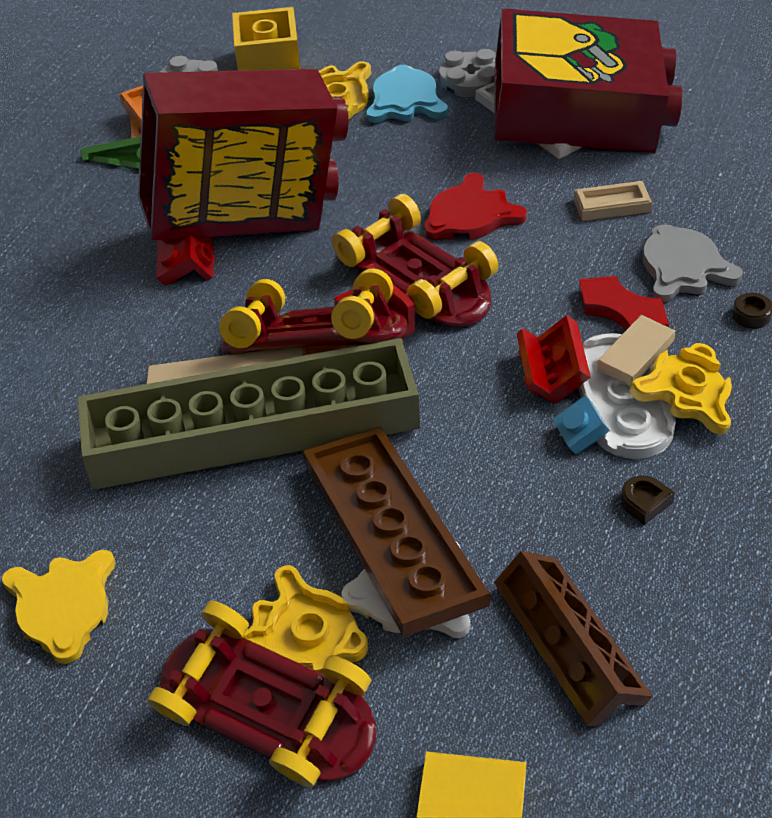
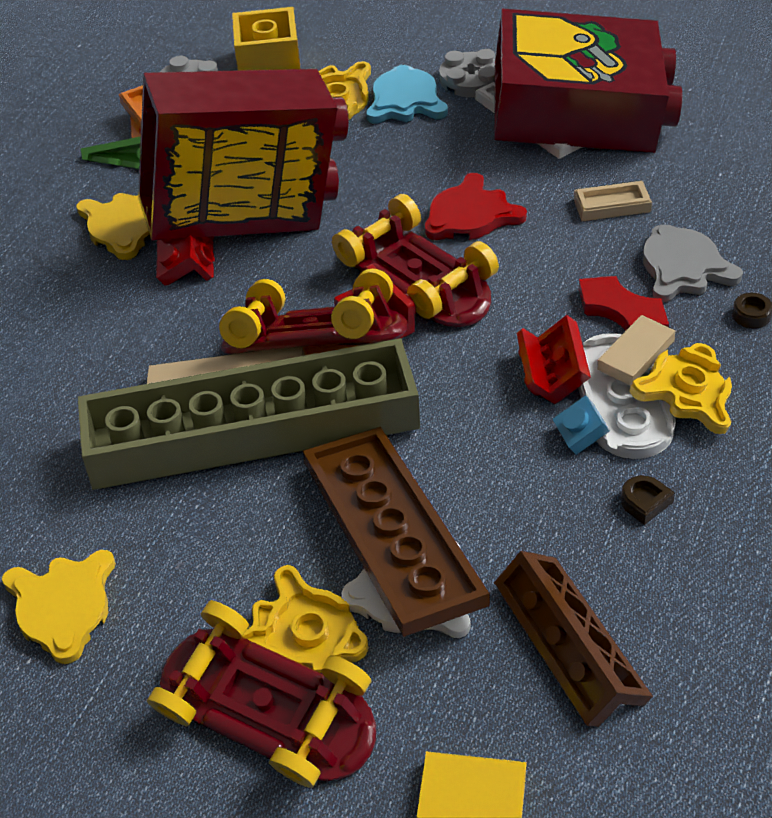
(116, 224): none -> yellow tile

